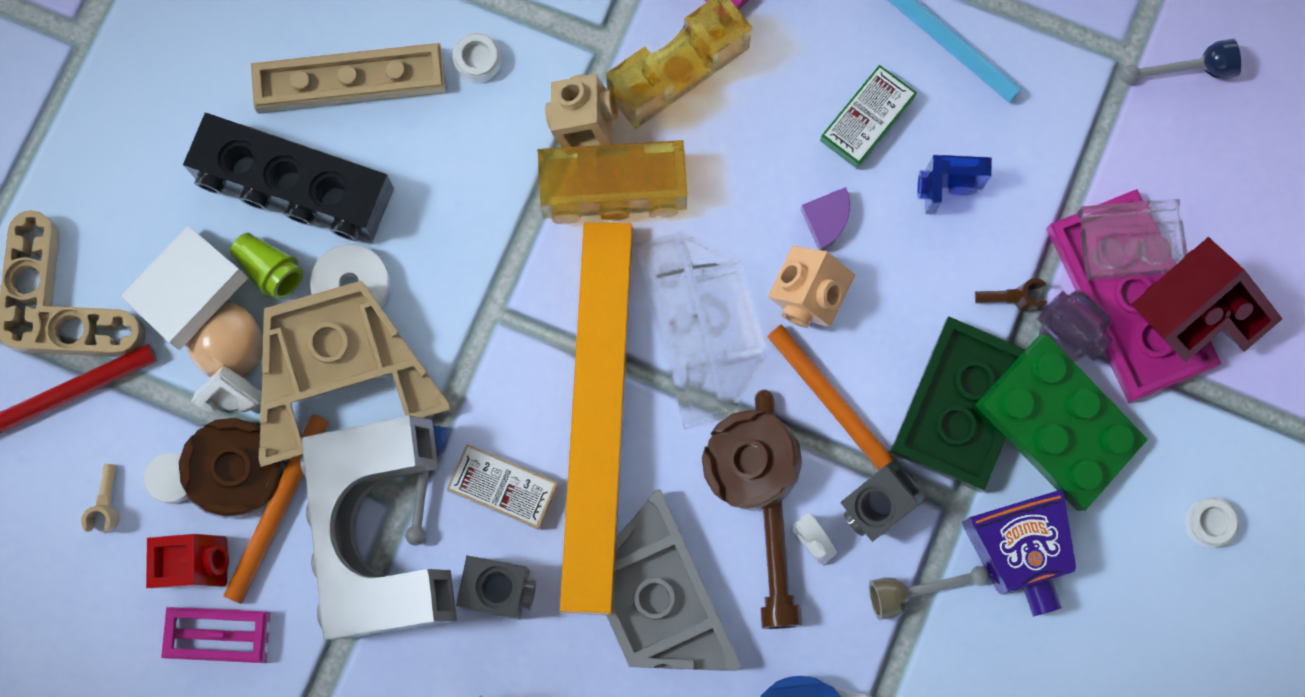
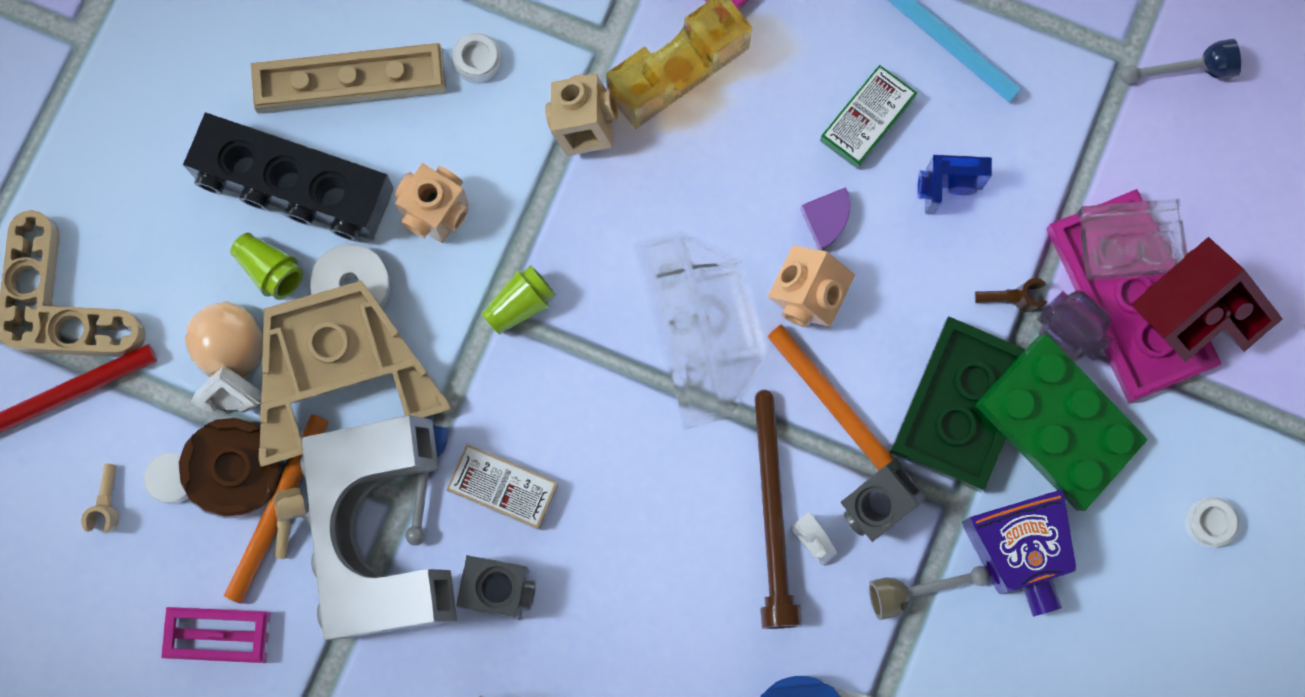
(183, 287): white tile -> none
(186, 561): red bracket -> none
(287, 505): none -> tan hand
(434, 217): none -> light nougat brick
(518, 300): none -> lime cone
(597, 420): light orange tile -> none
(612, 181): clear yellow brick -> none
(660, 600): light grey wing -> none
(752, 460): reddish brown tile -> none

